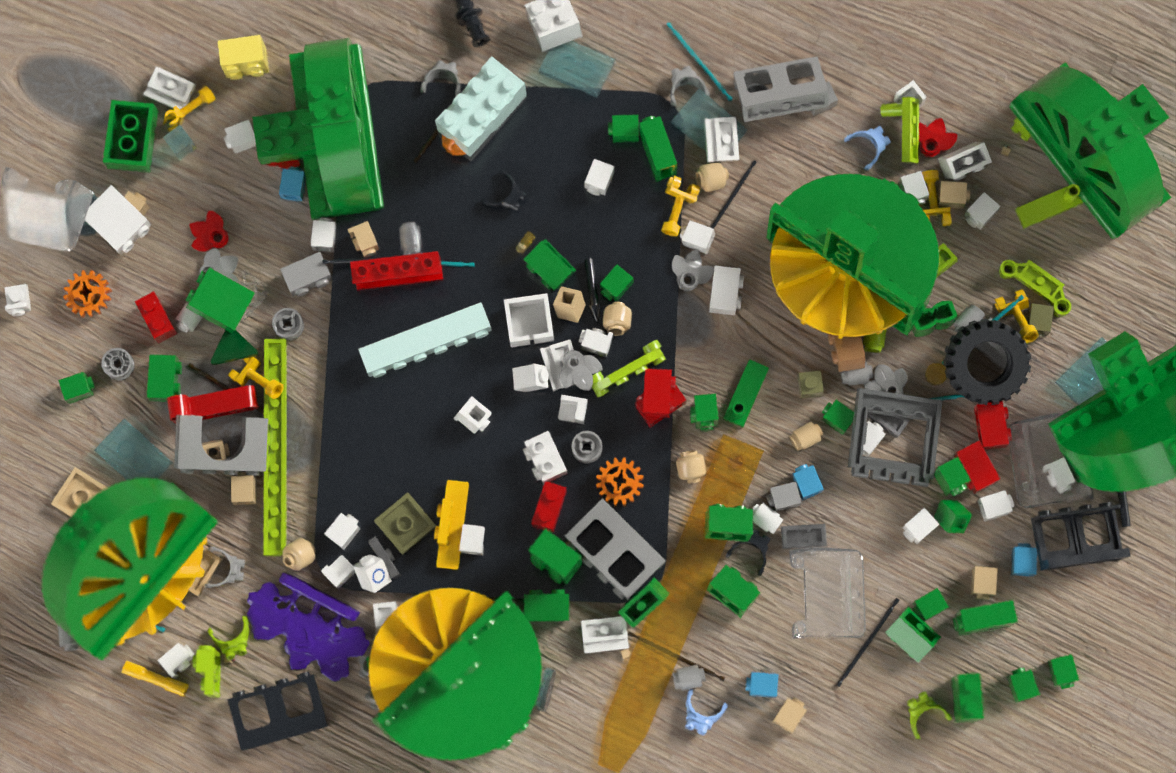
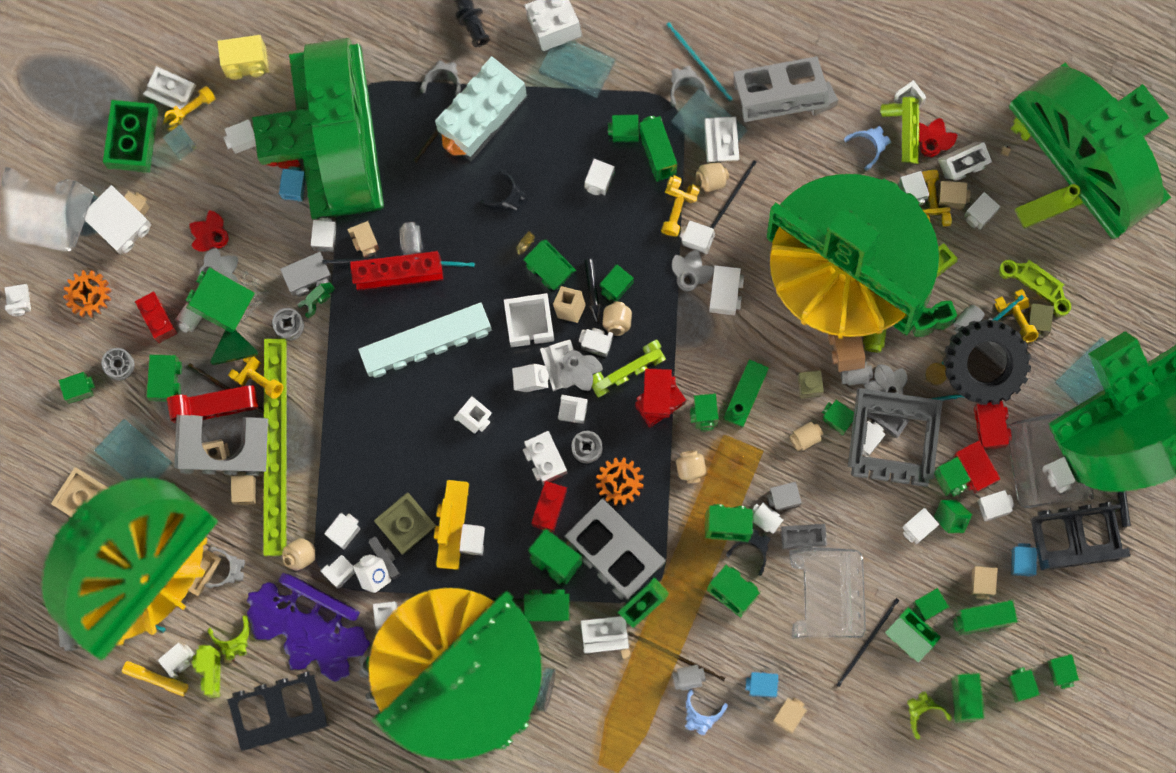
(318, 295): none -> green plate
(807, 481): dark azure brick -> none

